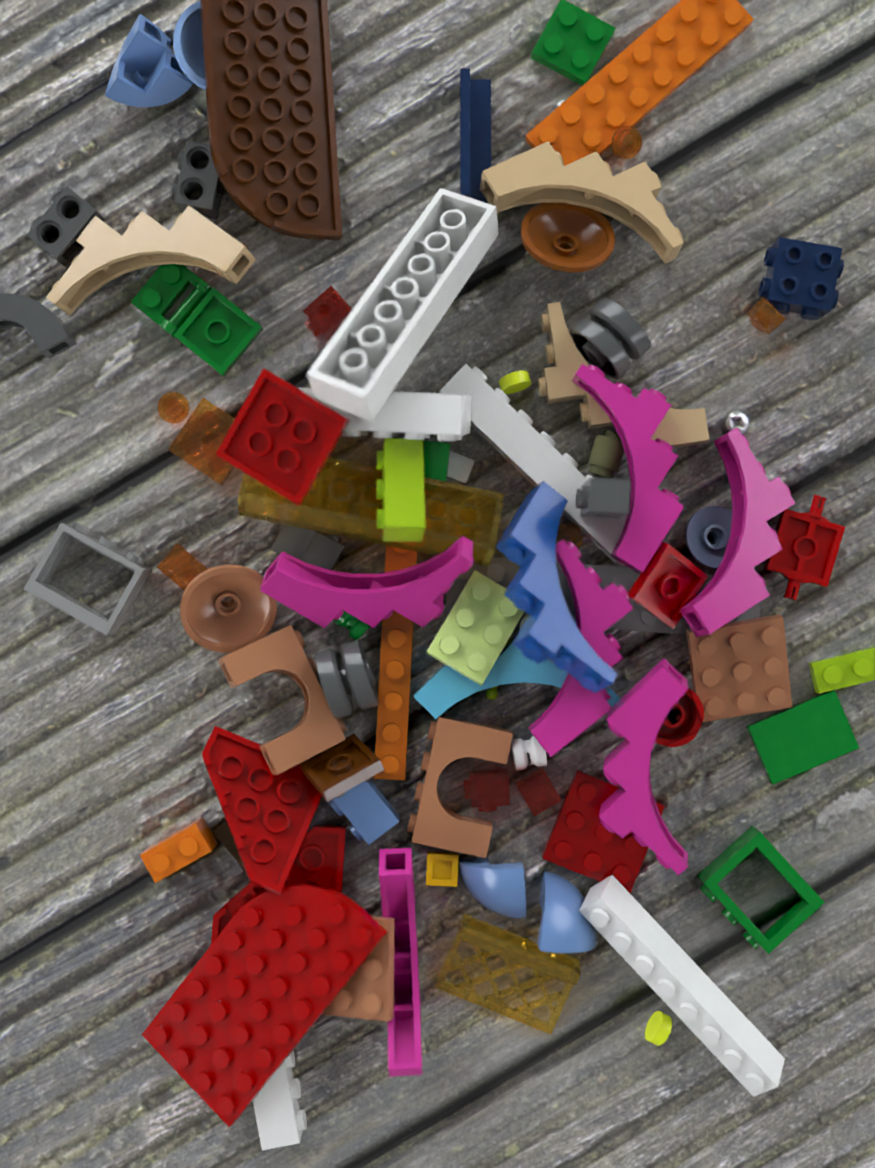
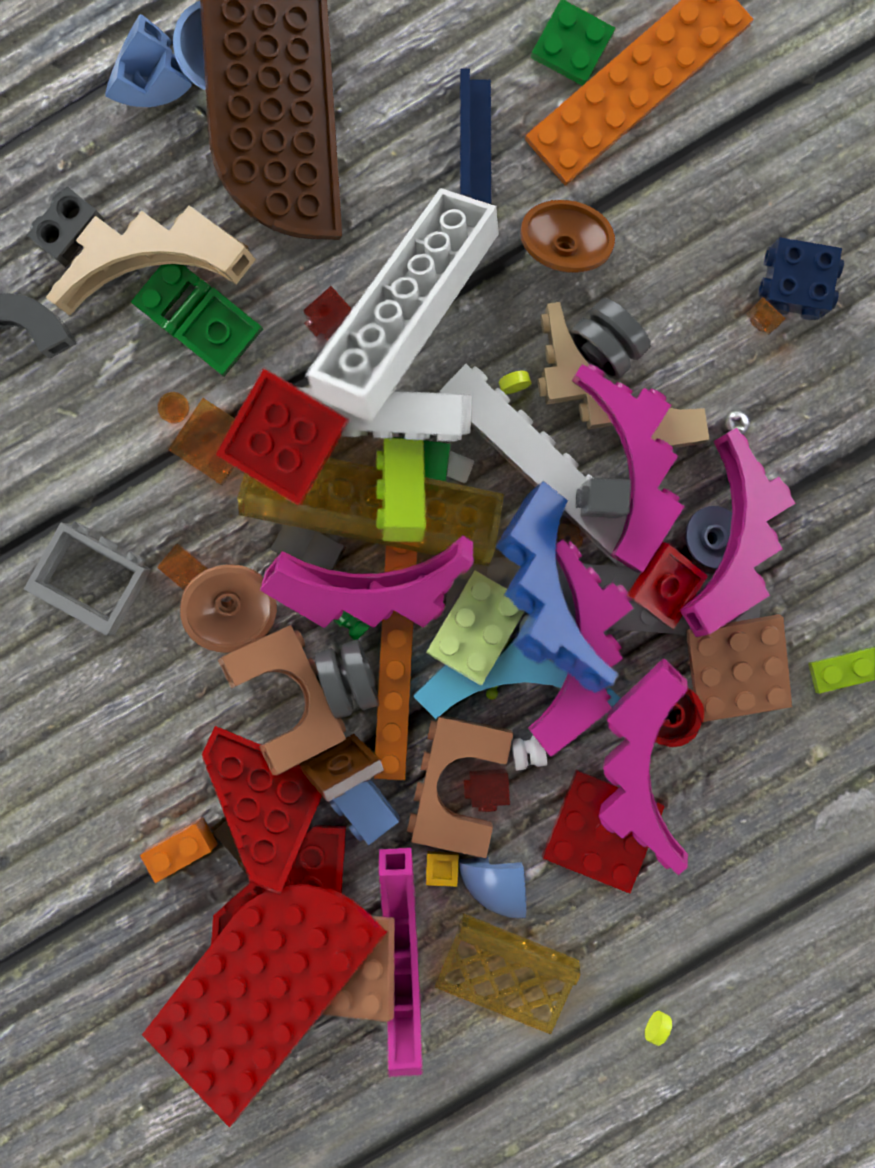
(197, 179): dark grey brick -> none
(277, 1109): white brick -> none
(538, 791): clear red brick -> none
(561, 924): medium blue brick -> none
(589, 183): tan arch -> none
(606, 455): olive brick -> none
(626, 142): clear orange plate -> none
(683, 986): white brick -> none
(729, 859): green window -> none
(802, 737): green tile -> none
(808, 547): red plate -> none

